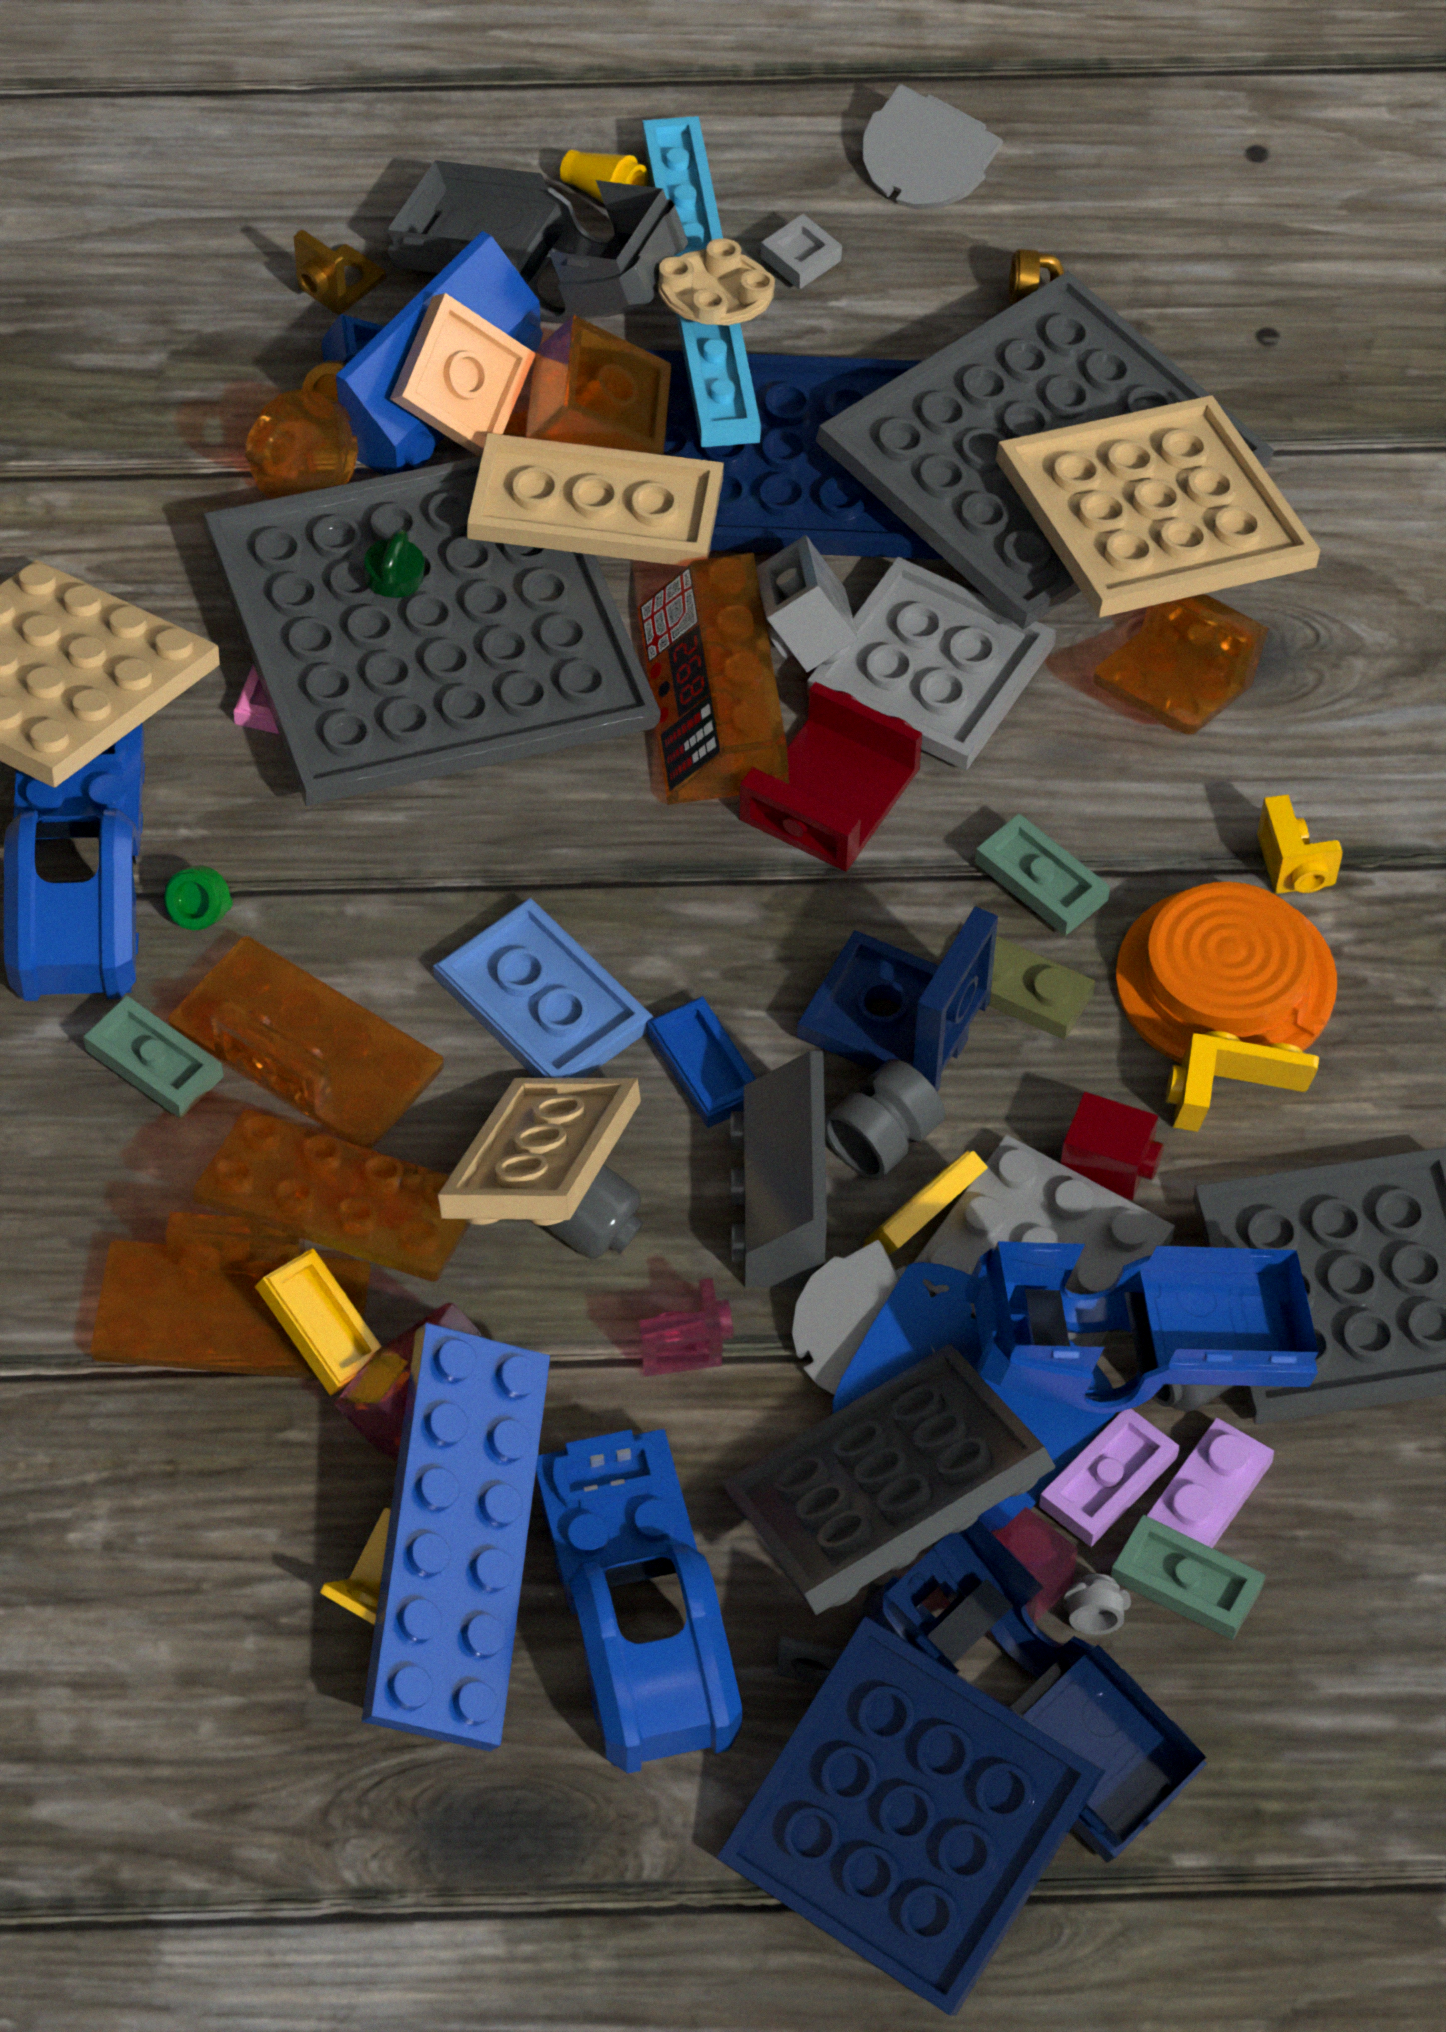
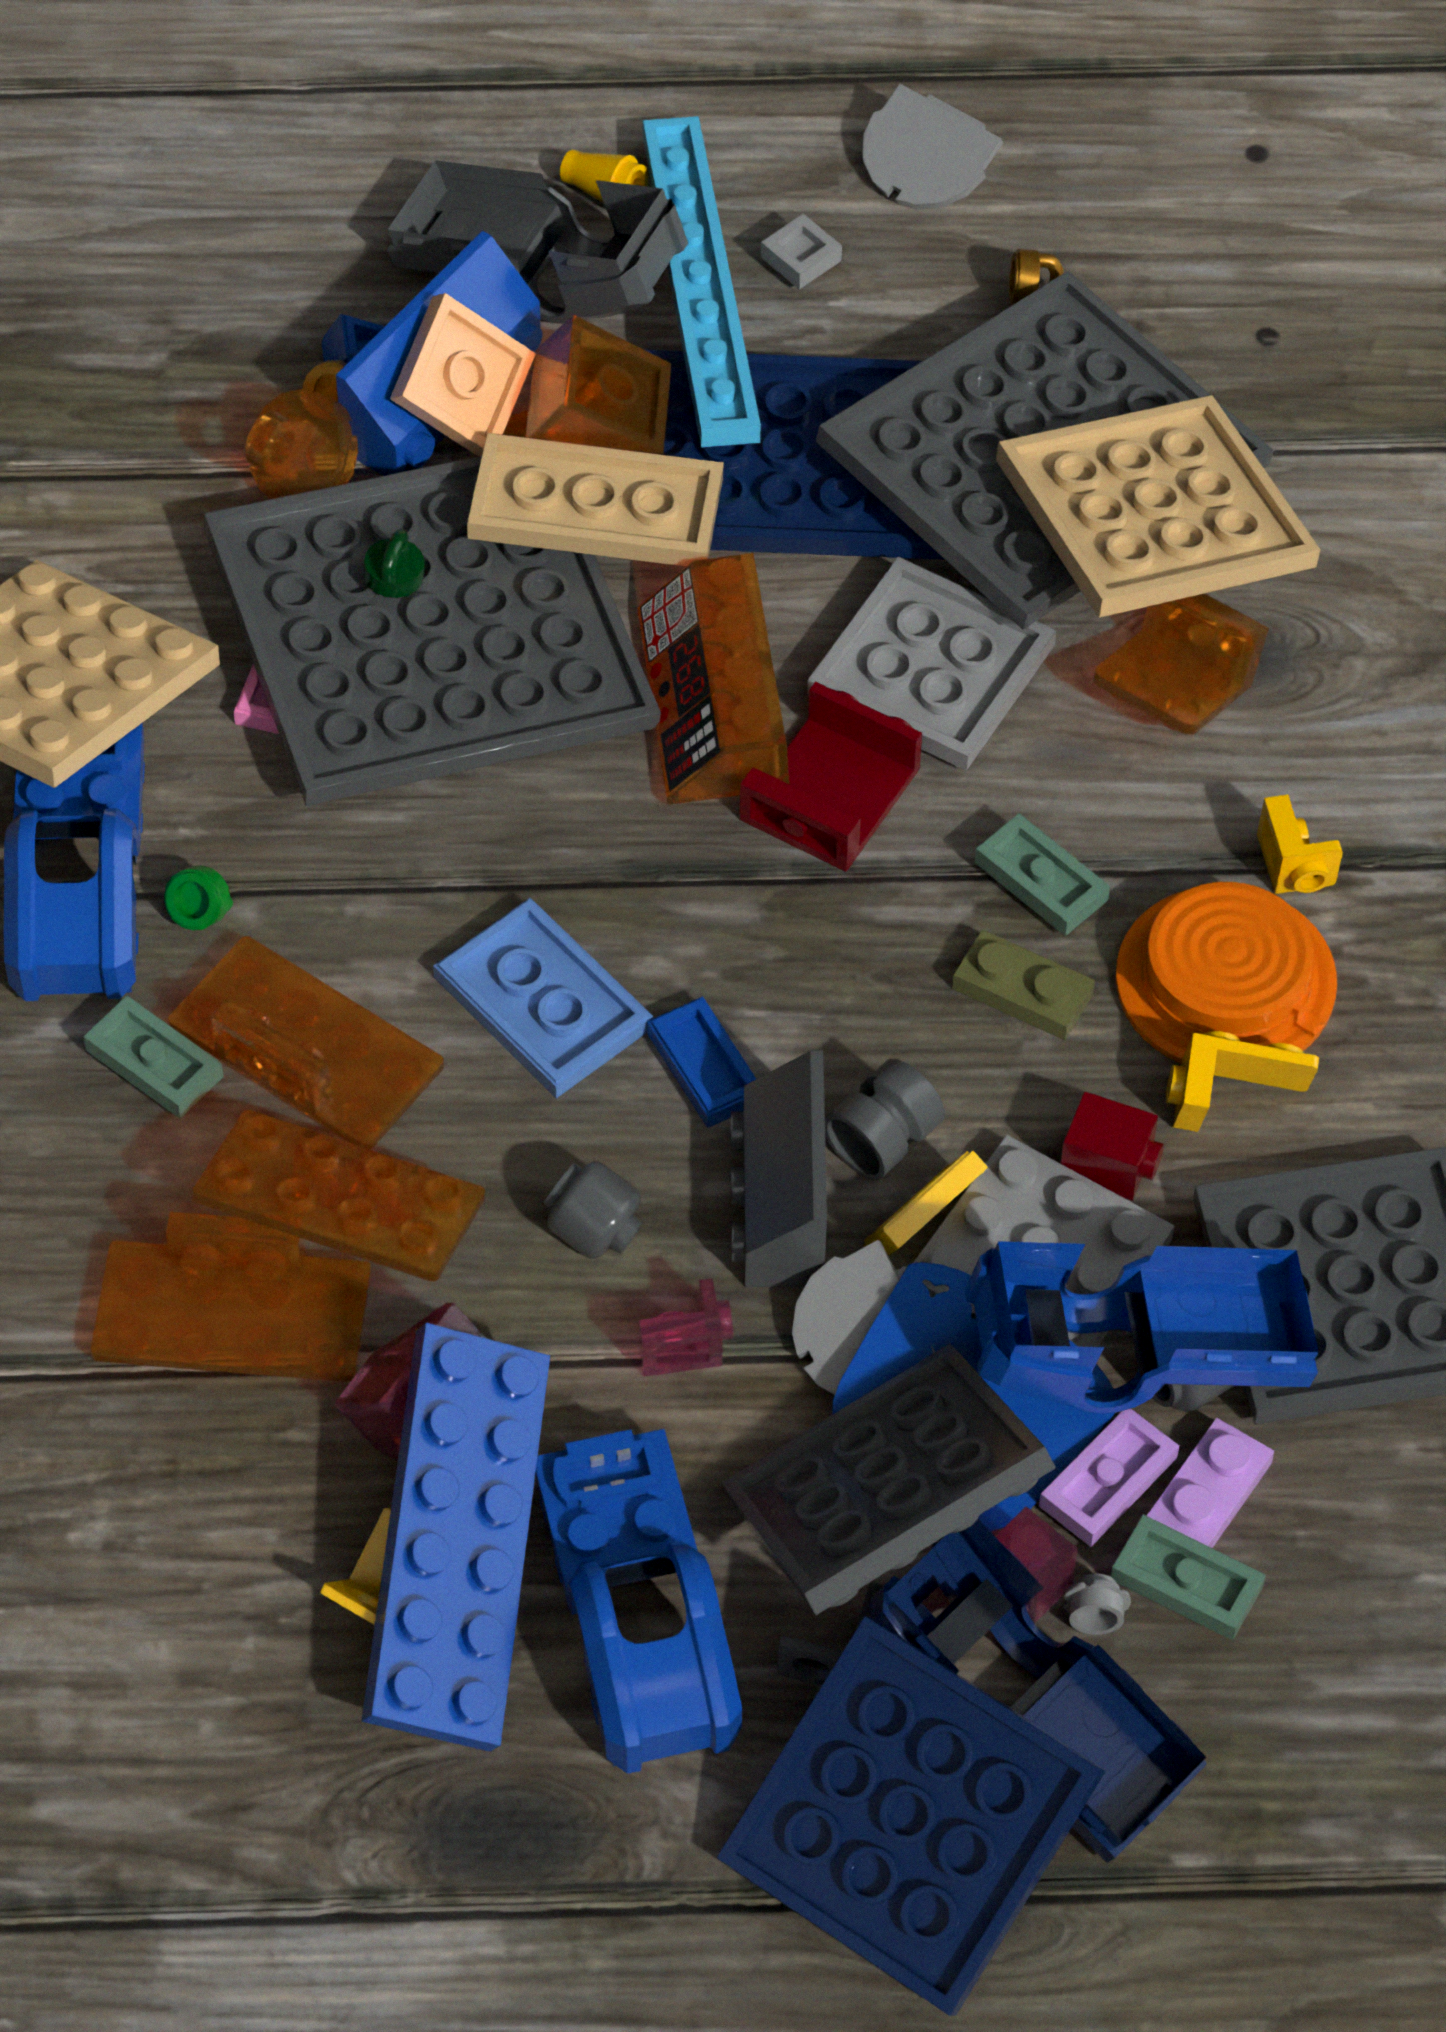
(319, 1319): yellow tile -> none
(323, 275): pearl gold bracket -> none
(539, 1150): tan plate -> none
(715, 284): tan dish -> none
(805, 606): light grey brick -> none
(932, 1000): dark blue bracket -> none

